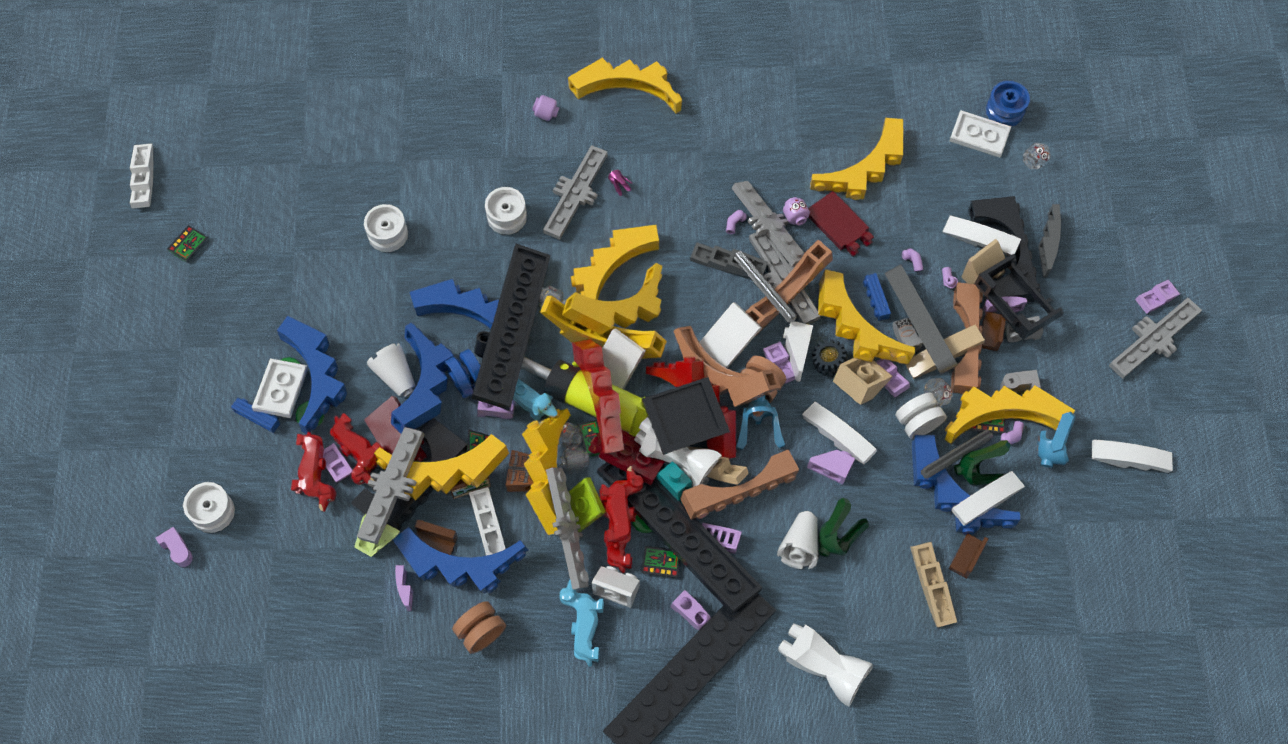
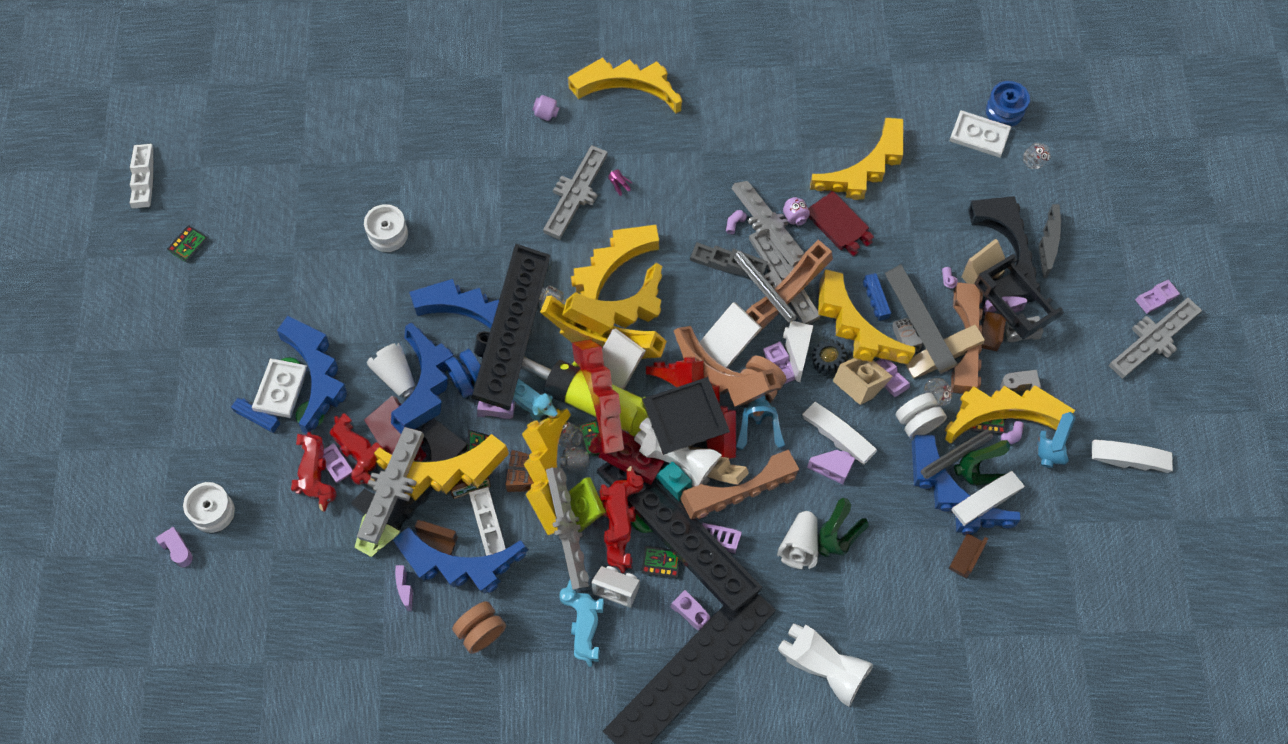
(506, 210): white wheel -> none
(915, 257): lavender arm -> none
(933, 584): tan slope -> none
(980, 234): white slope -> none

